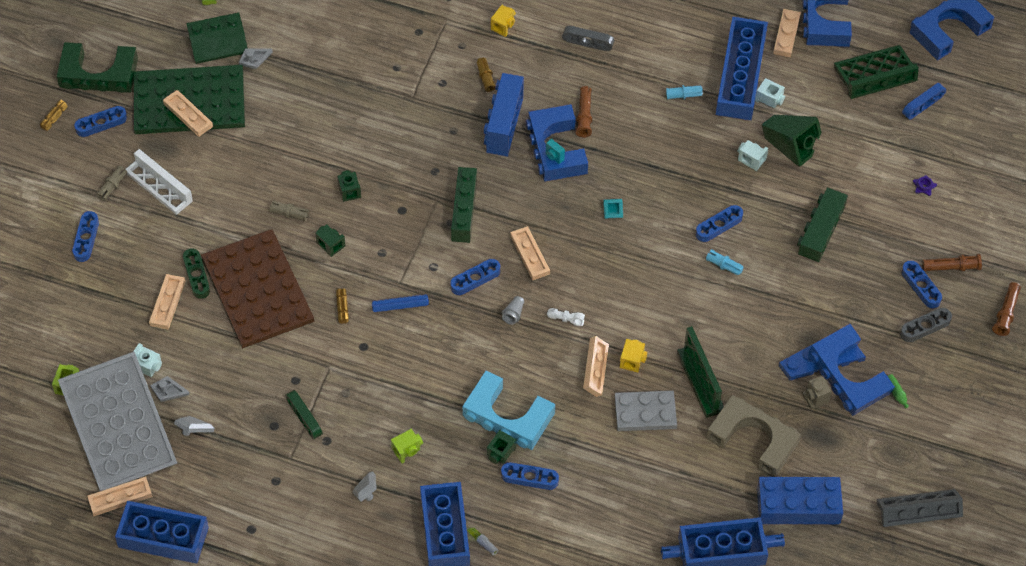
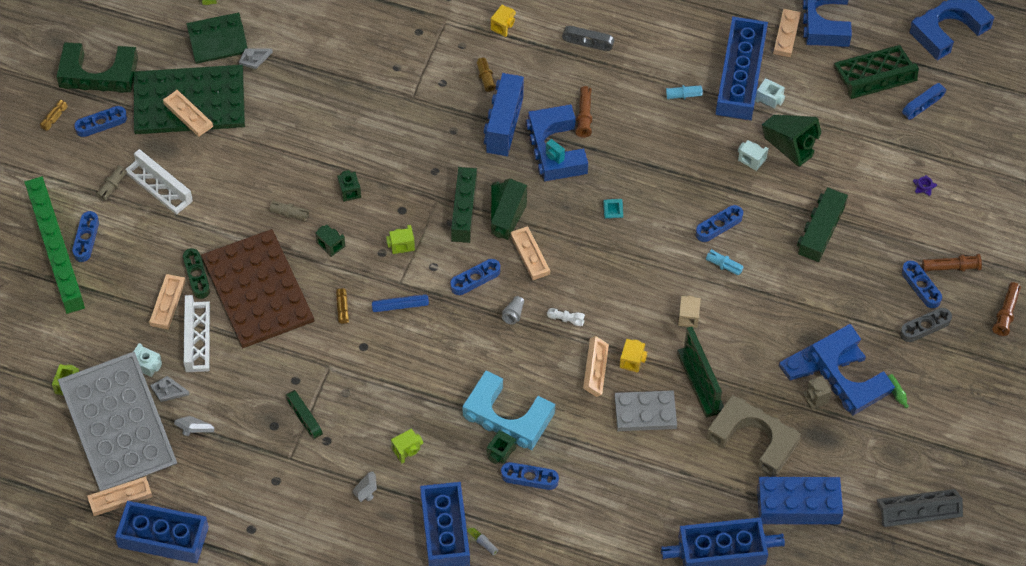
(54, 245): none -> green brick
(189, 333): none -> white fence
(401, 240): none -> lime brick
(507, 206): none -> dark green slope
(689, 311): none -> tan brick

